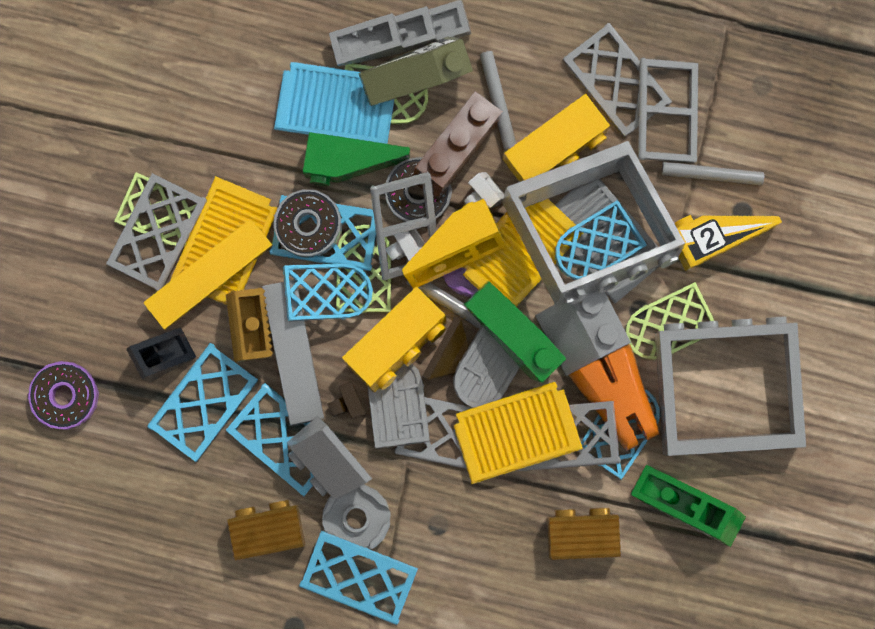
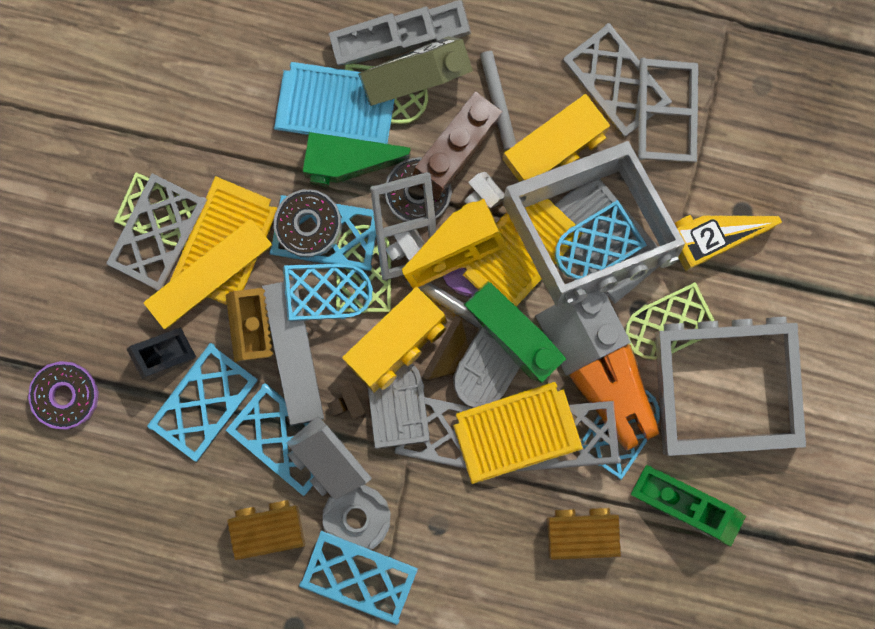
(712, 173): light grey bar -> none

